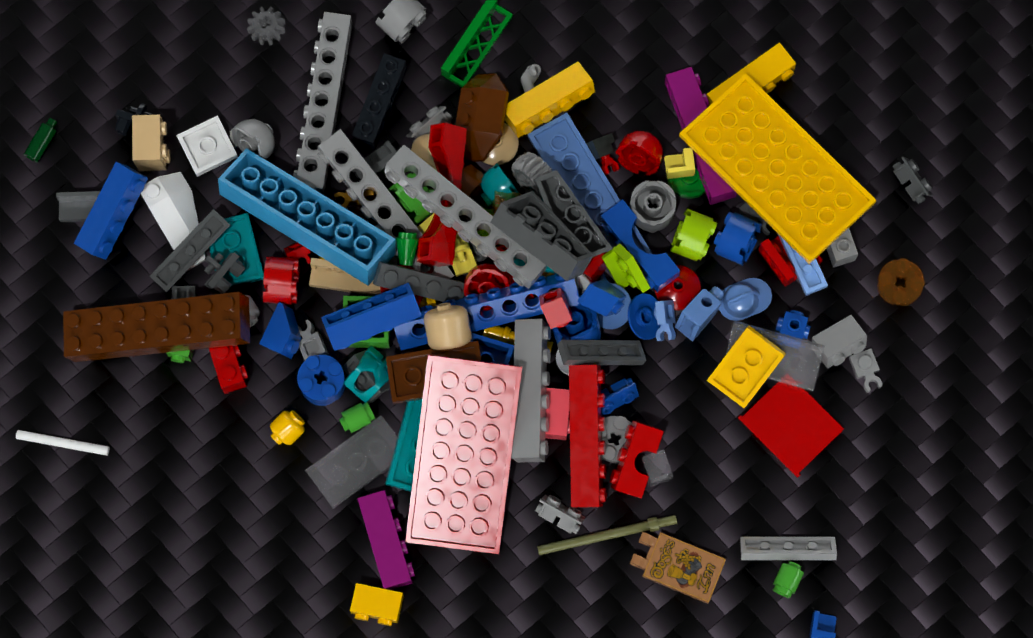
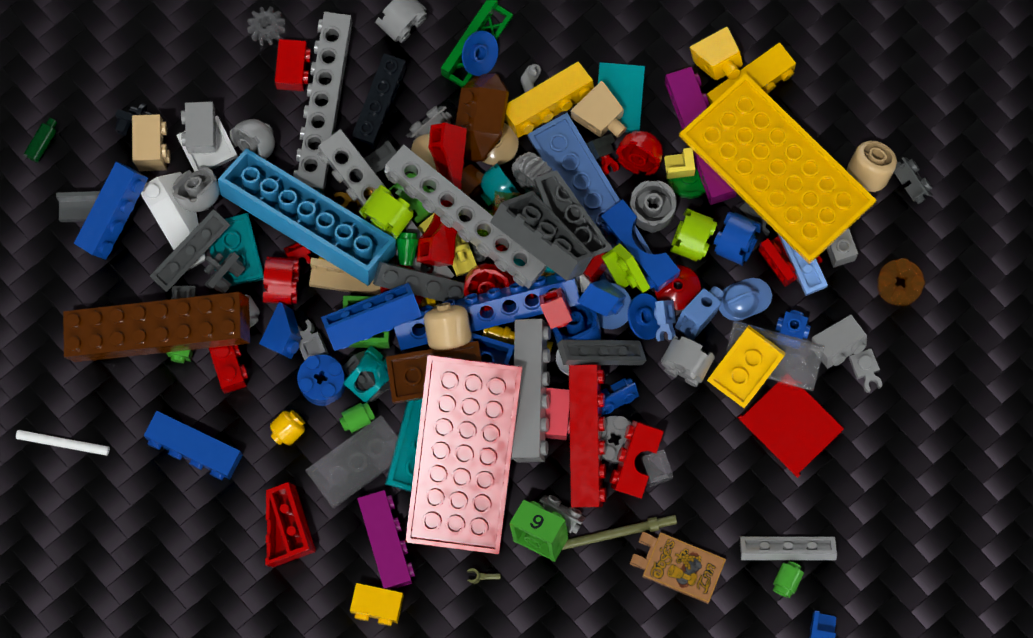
(193, 445): none -> blue brick
(196, 190): none -> light grey cylinder
(199, 127): none -> light grey brick
(287, 527): none -> red wedge
(291, 65): none -> red brick
(387, 212): none -> lime brick
(479, 53): none -> blue dish
(482, 576): none -> olive hand
(539, 529): none -> bright green brick
(600, 112): none -> tan torso
(627, 87): none -> teal tile
(687, 360): none -> light grey brick
(718, 55): none -> yellow torso
(872, 165): none -> tan head

